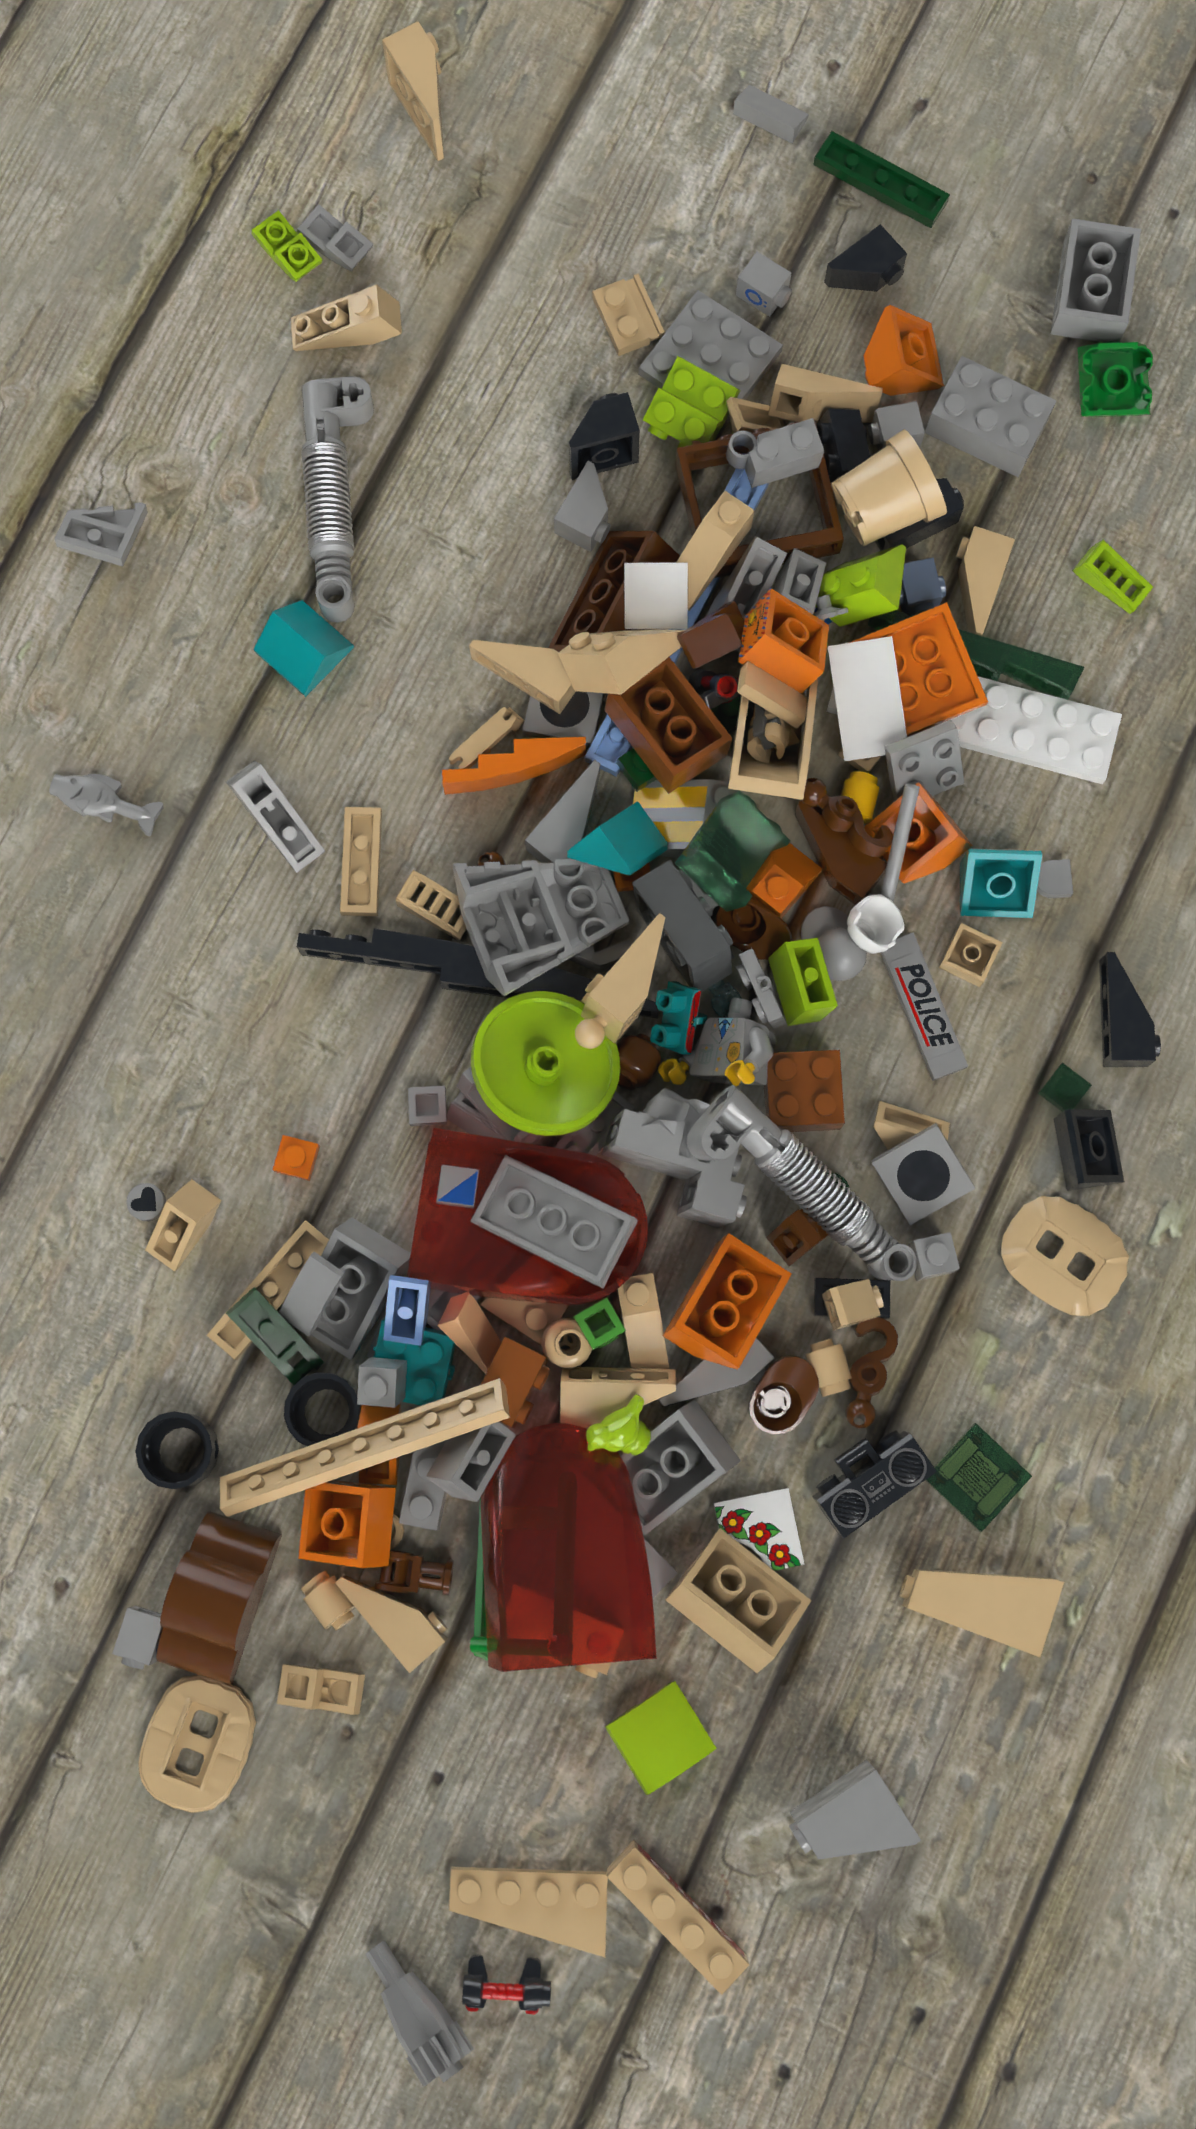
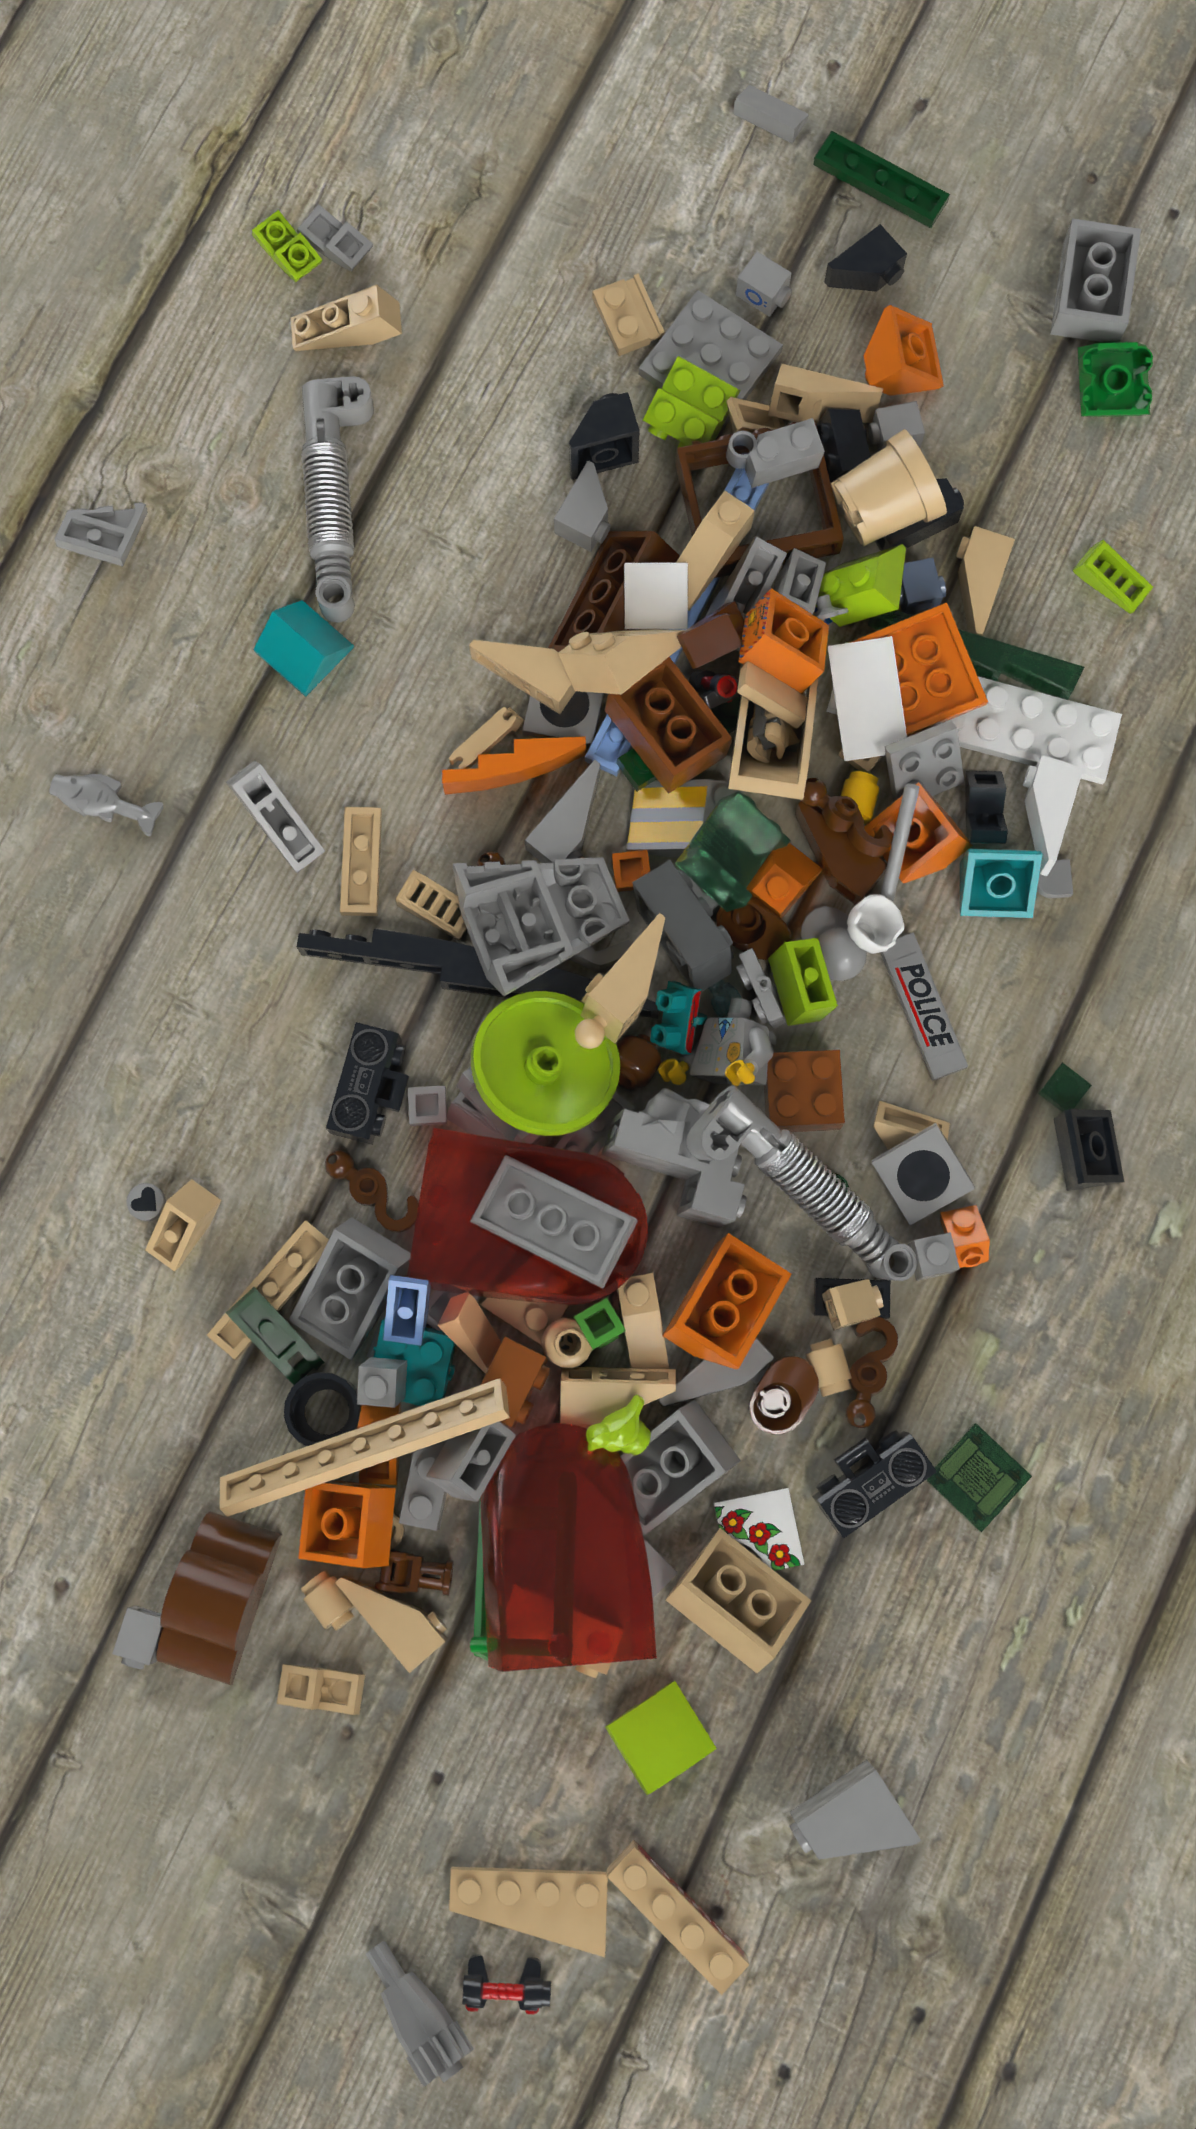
(149, 1446): black piece -> none
(171, 1732): tan piece -> none
(296, 1157): orange plate -> none
(311, 1293): light grey slope -> none
(358, 1096): none -> black piece
(370, 1189): none -> reddish brown piece
(415, 80): tan slope -> none
(457, 1186): tile -> none
(622, 842): teal slope -> none
(796, 1236): reddish brown slope -> none
(968, 1235): none -> orange bracket
(970, 955): tan piece -> none
(985, 806): none -> black slope
(990, 416): light grey brick -> none
(991, 1605): tan slope -> none
(1049, 804): none -> white slope
(1050, 1277): tan piece -> none
(1125, 1022): black slope -> none

